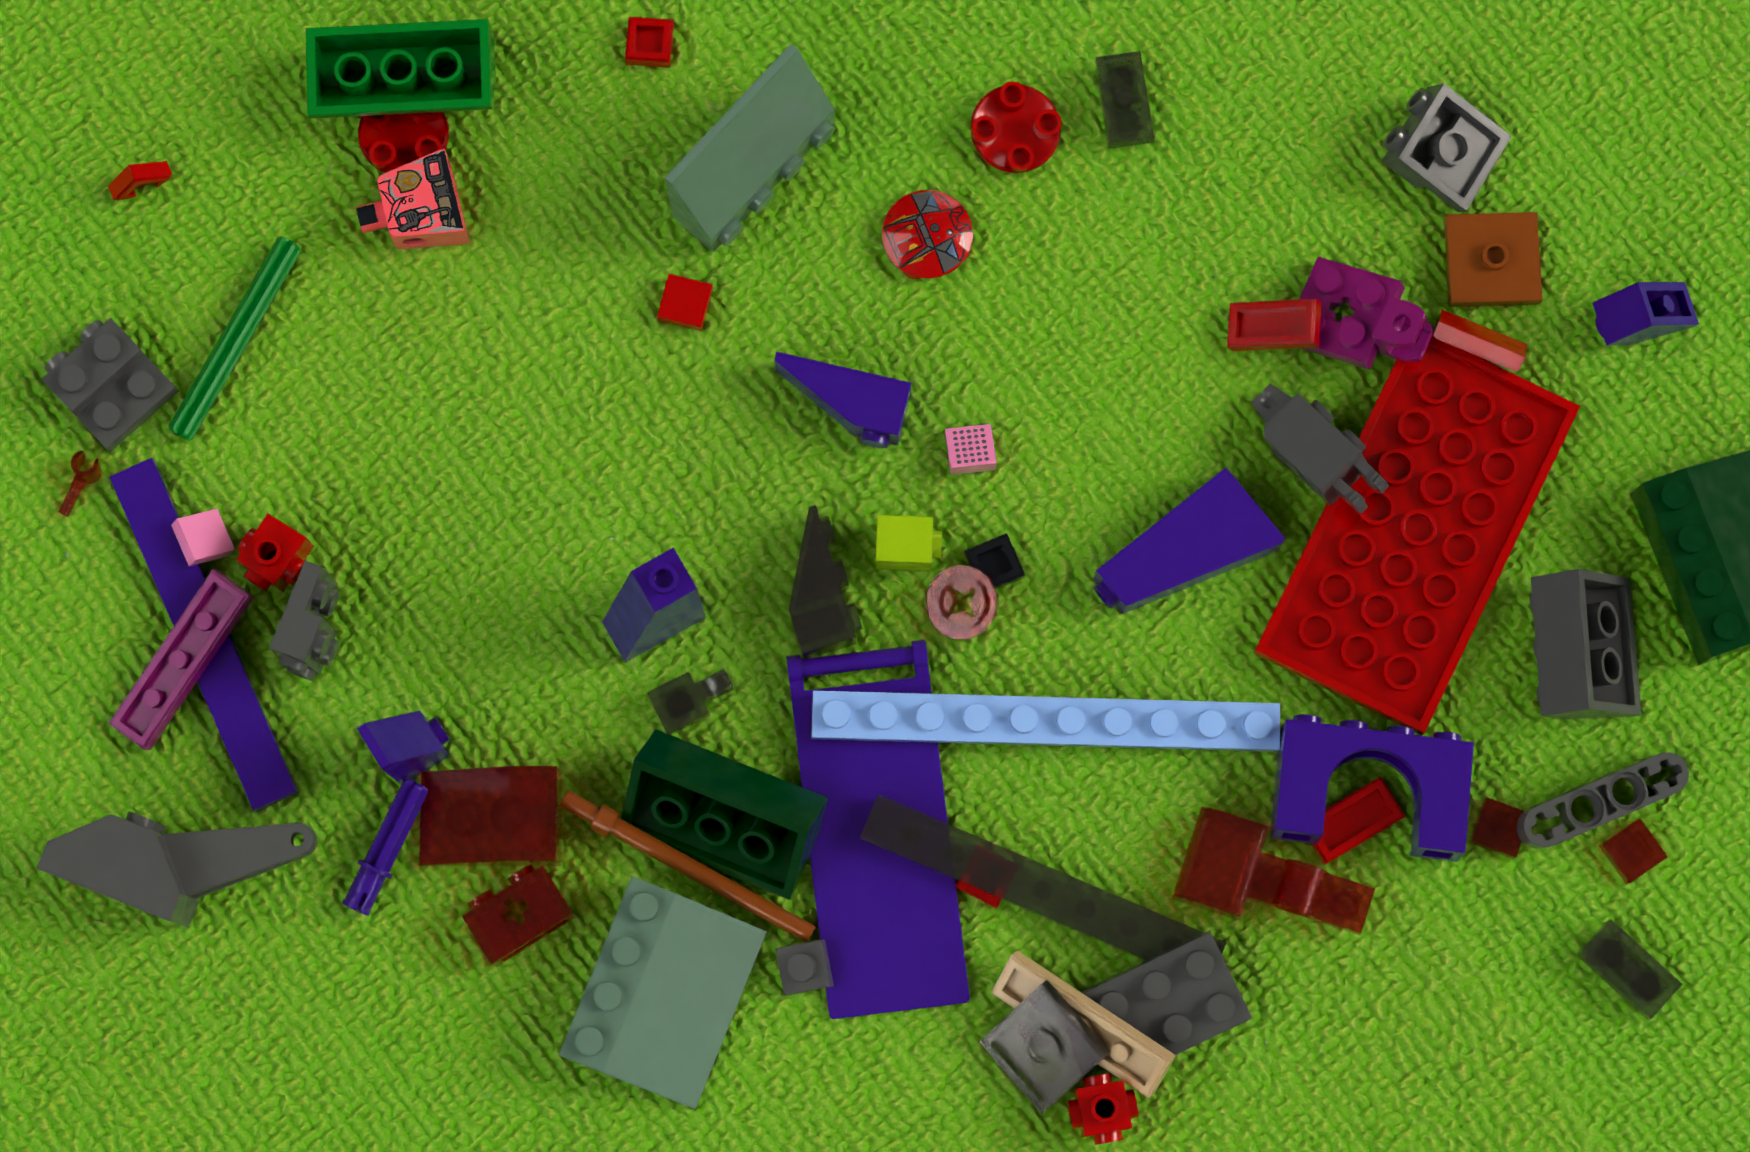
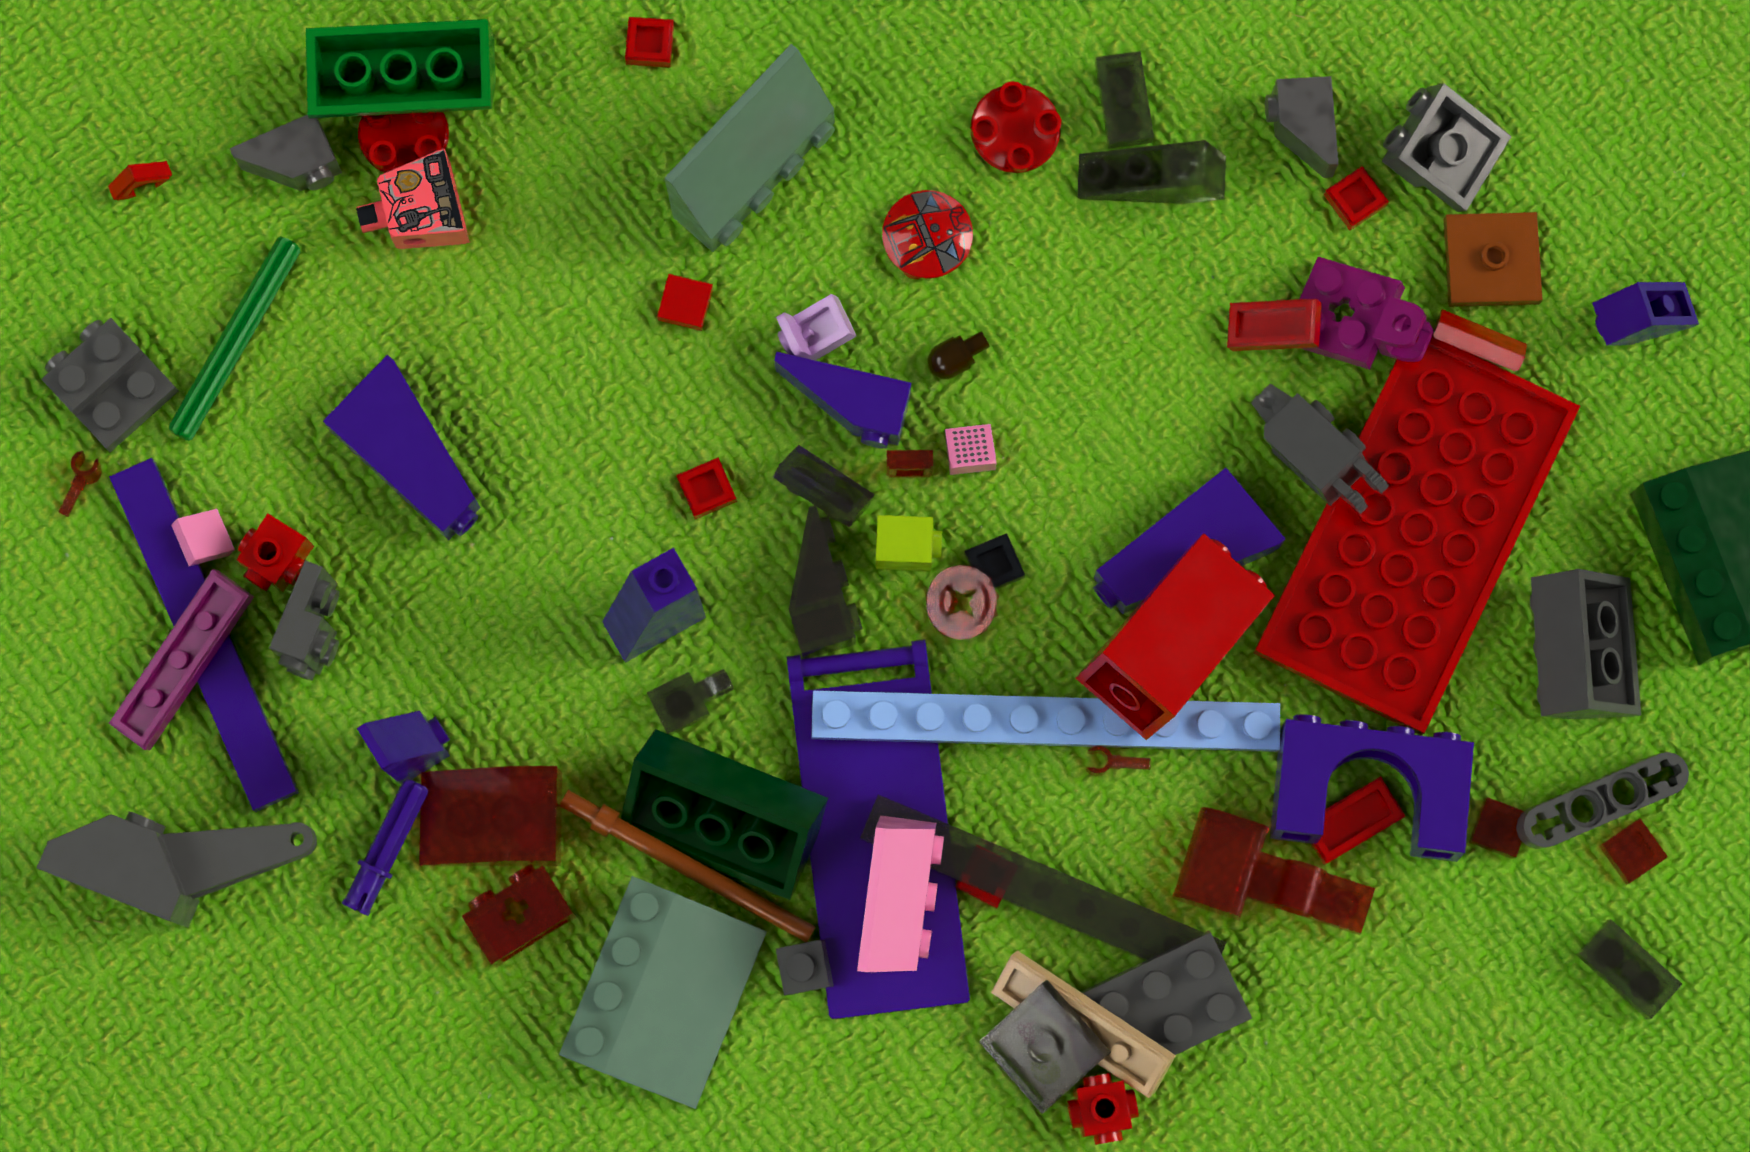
(290, 155): none -> flat silver slope
(398, 442): none -> dark purple slope
(706, 488): none -> red tile
(815, 329): none -> lavender bracket
(823, 486): none -> clear smoke plate
(899, 895): none -> bright pink slope
(909, 463): none -> clear red tile
(955, 355): none -> dark brown cylinder
(1117, 762): none -> clear red hand
(1154, 174): none -> clear smoke slope
(1176, 636): none -> red slope
(1305, 120): none -> flat silver slope
(1356, 198): none -> red tile

